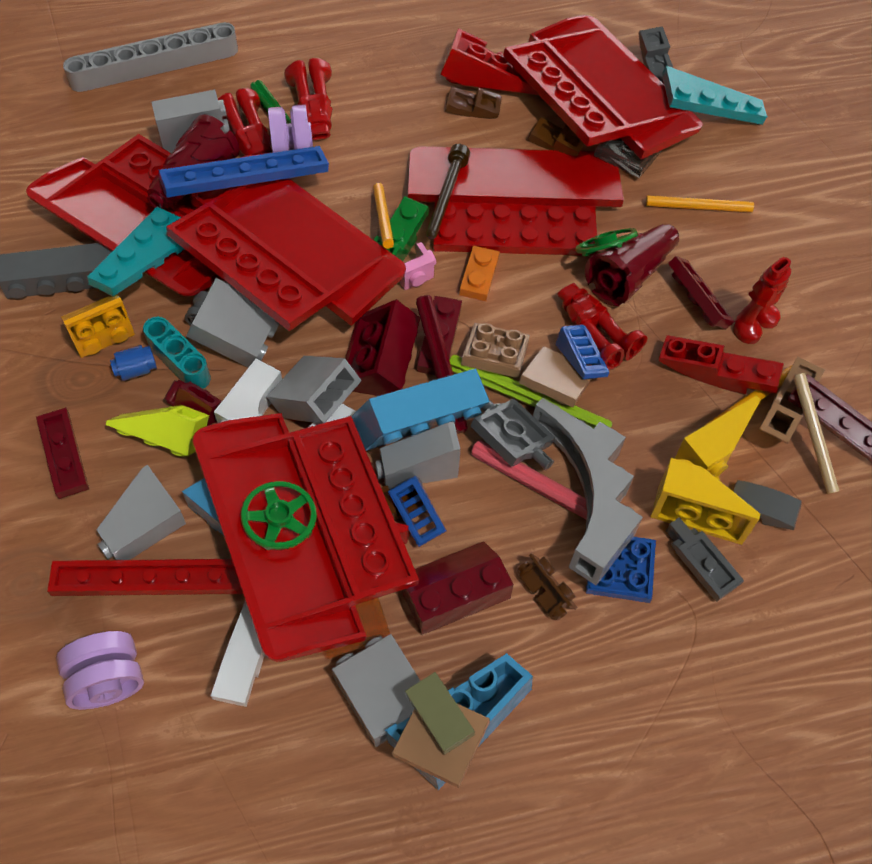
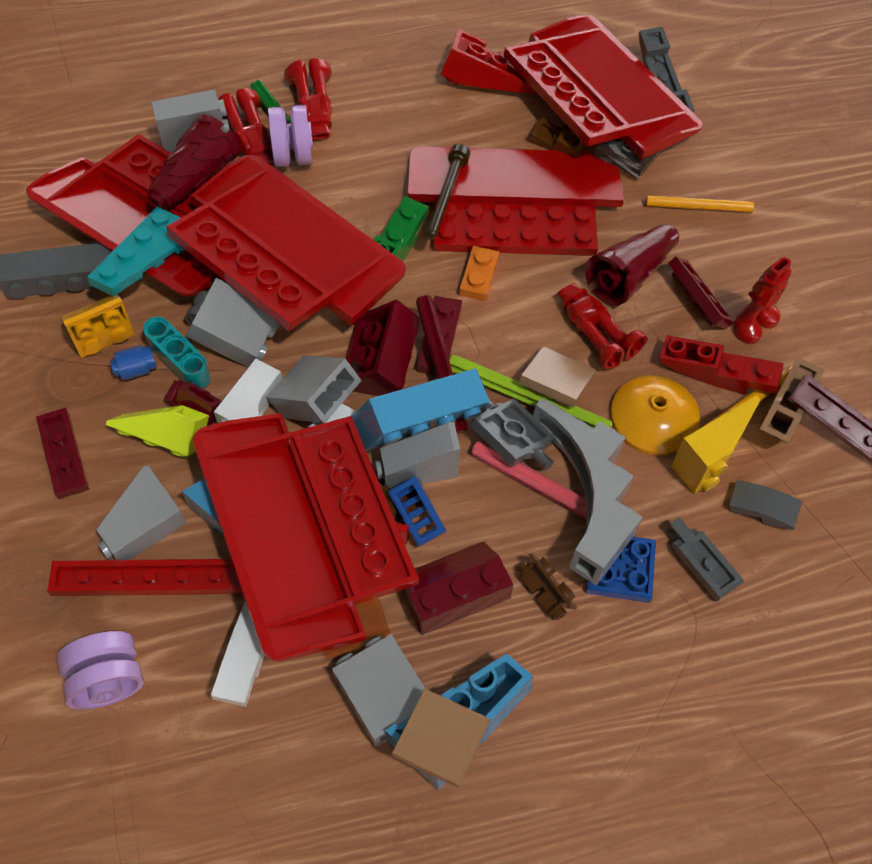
(150, 57): light grey beam -> none
(242, 171): blue plate -> none
(278, 515): green wheel -> none
(383, 216): light orange bar -> none
(419, 269): bright pink bracket -> none
(440, 713): olive tile -> none
(479, 105): reddish brown slope -> none
(495, 350): medium nougat tile -> none
(580, 350): blue slope -> none
(605, 240): green wheel -> none
(649, 426): none -> light orange dish
(702, 503): yellow slope -> none
(706, 97): teal wing -> none
(816, 433): tan bar -> none

